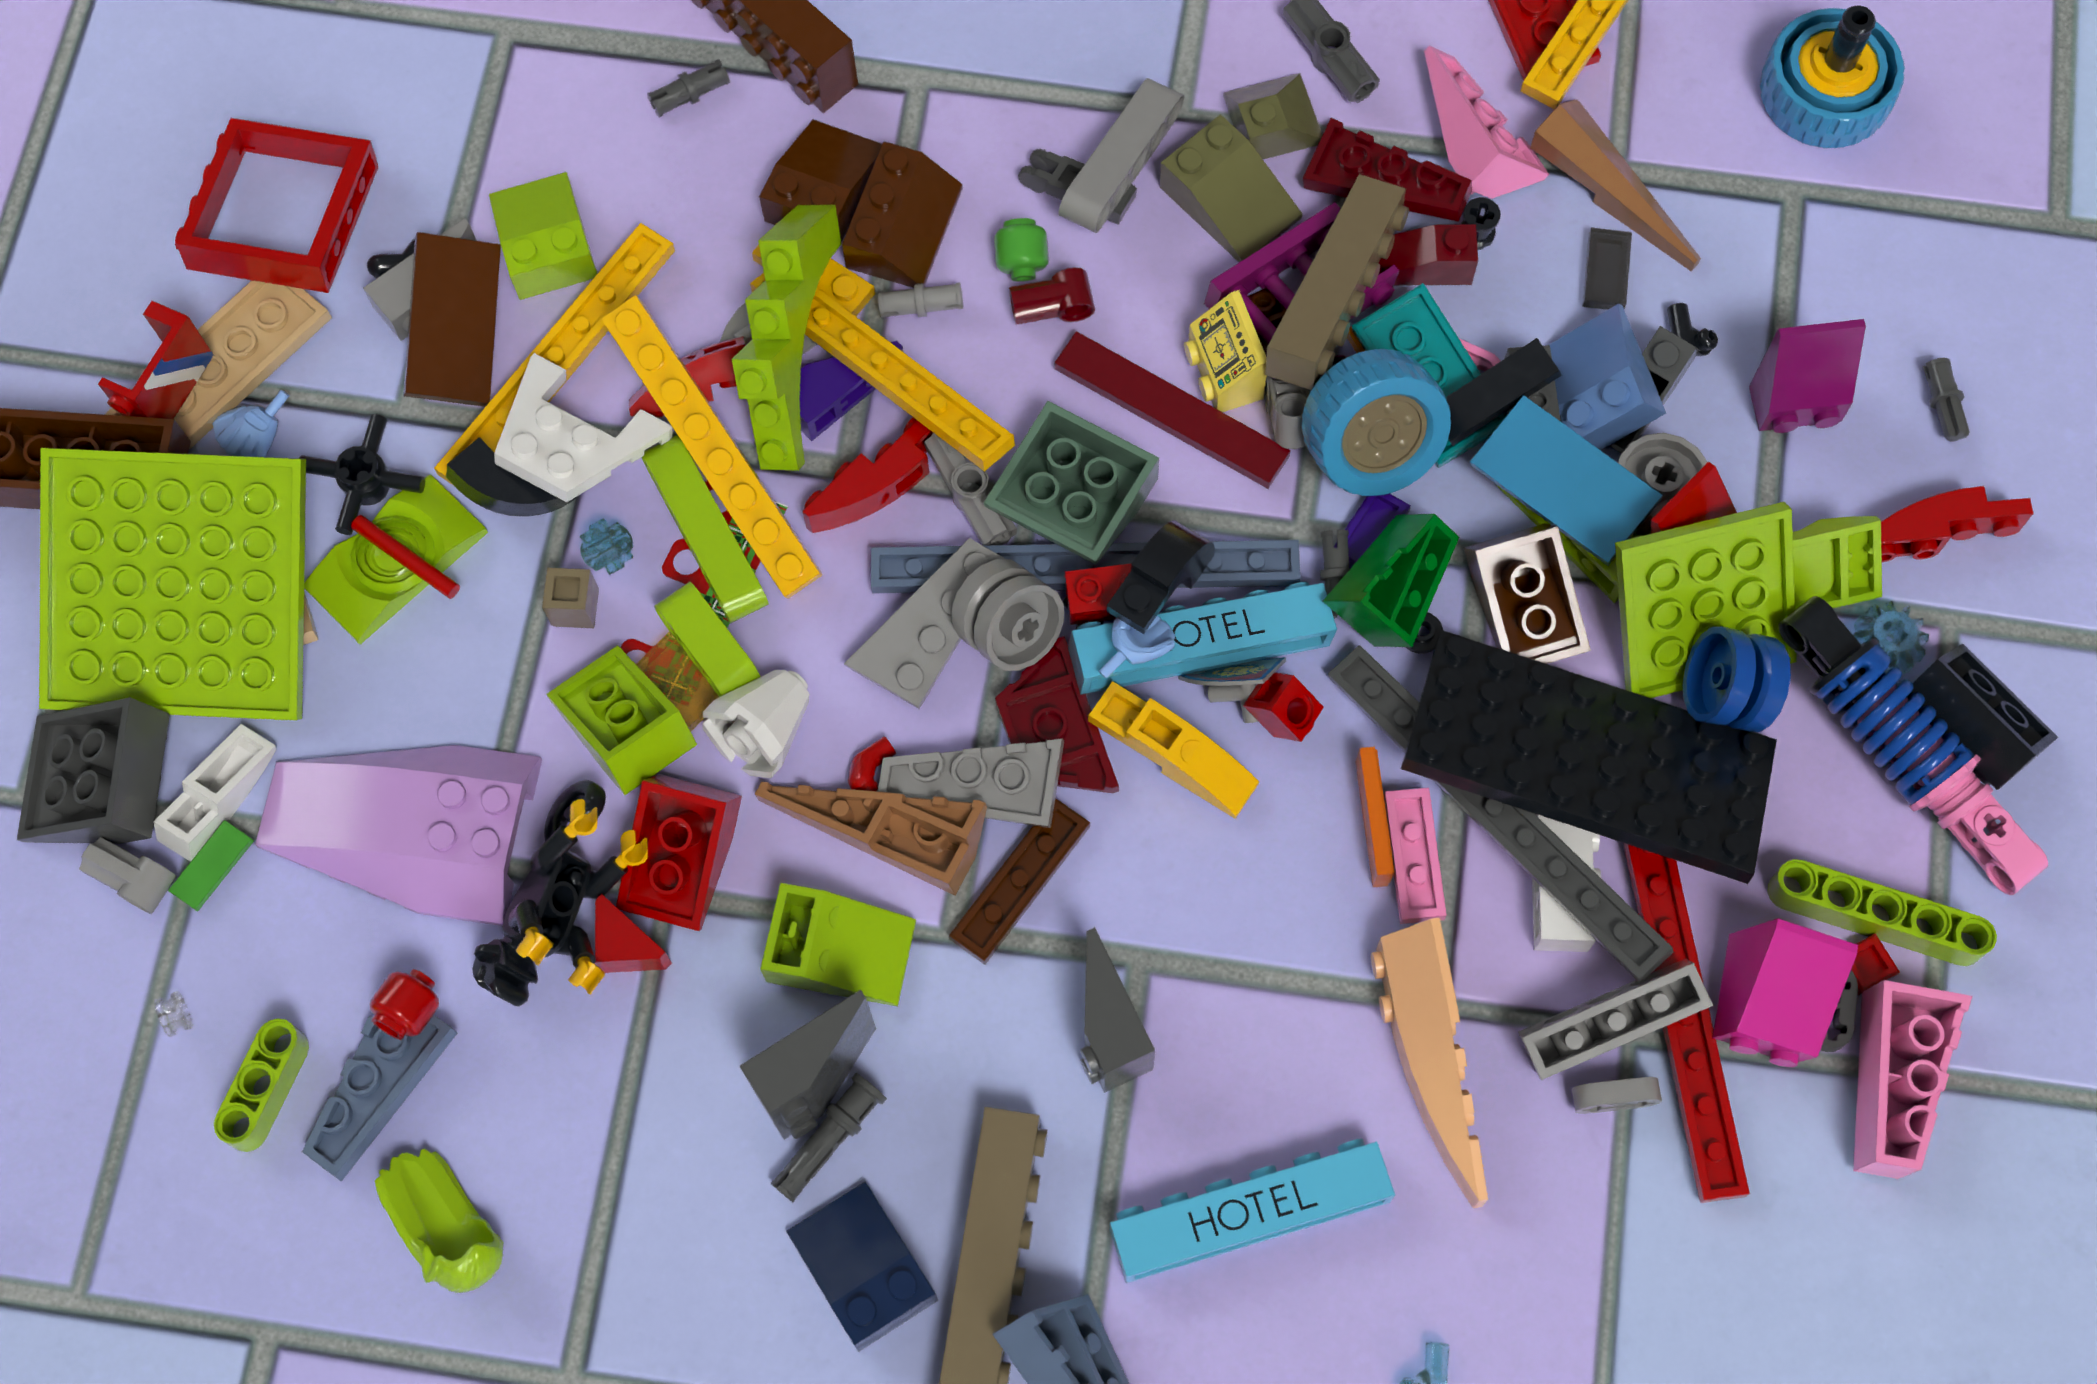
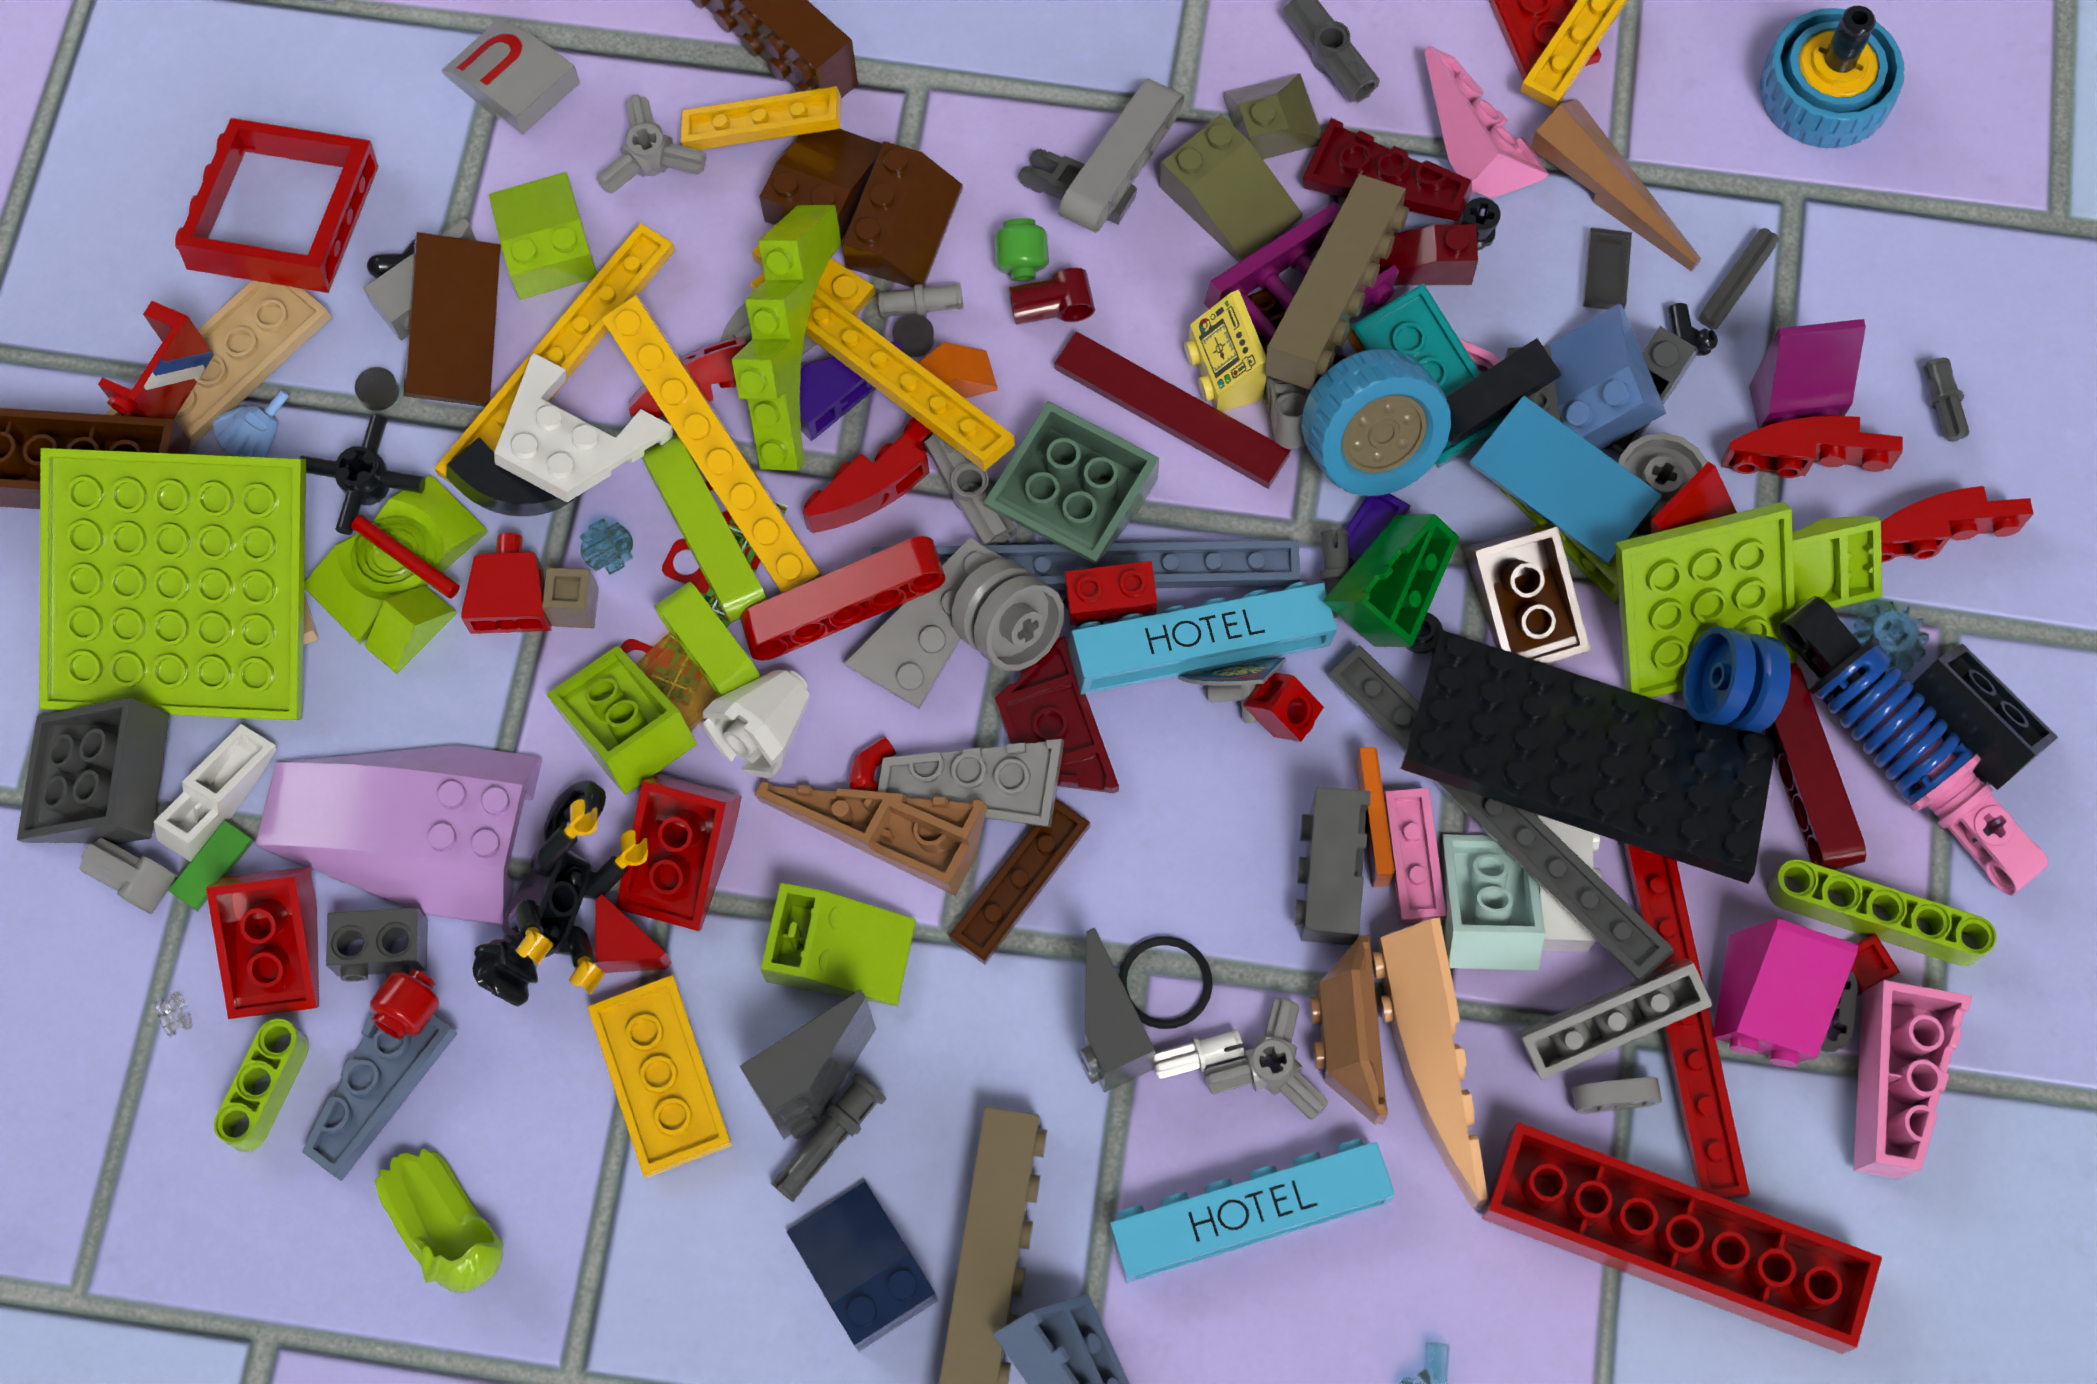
(266, 941): none -> red slope
(377, 388): none -> clear smoke tile
(379, 932): none -> dark grey brick
(406, 626): none -> lime slope
(505, 590): none -> red torso
(512, 75): none -> light grey slope
(647, 150): none -> light grey bush
(659, 1076): none -> yellow plate
(688, 88): dark grey pin -> none
(761, 119): none -> yellow plate
(842, 598): none -> red beam
(914, 334): none -> clear smoke tile
(961, 368): none -> orange slope
(1138, 647): light blue piece -> none
(1165, 562): black arch -> none
(1176, 746): yellow slope -> none
(1198, 1054): none -> white axle
(1200, 959): none -> black tyre
(1278, 1046): none -> light grey bush
(1332, 866): none -> dark grey wedge
(1350, 1032): none -> medium nougat wedge
(1489, 906): none -> light aqua slope
(1683, 1238): none -> red brick
(1738, 278): none -> dark grey axle
(1796, 444): none -> red slope
(1814, 781): none -> dark red beam

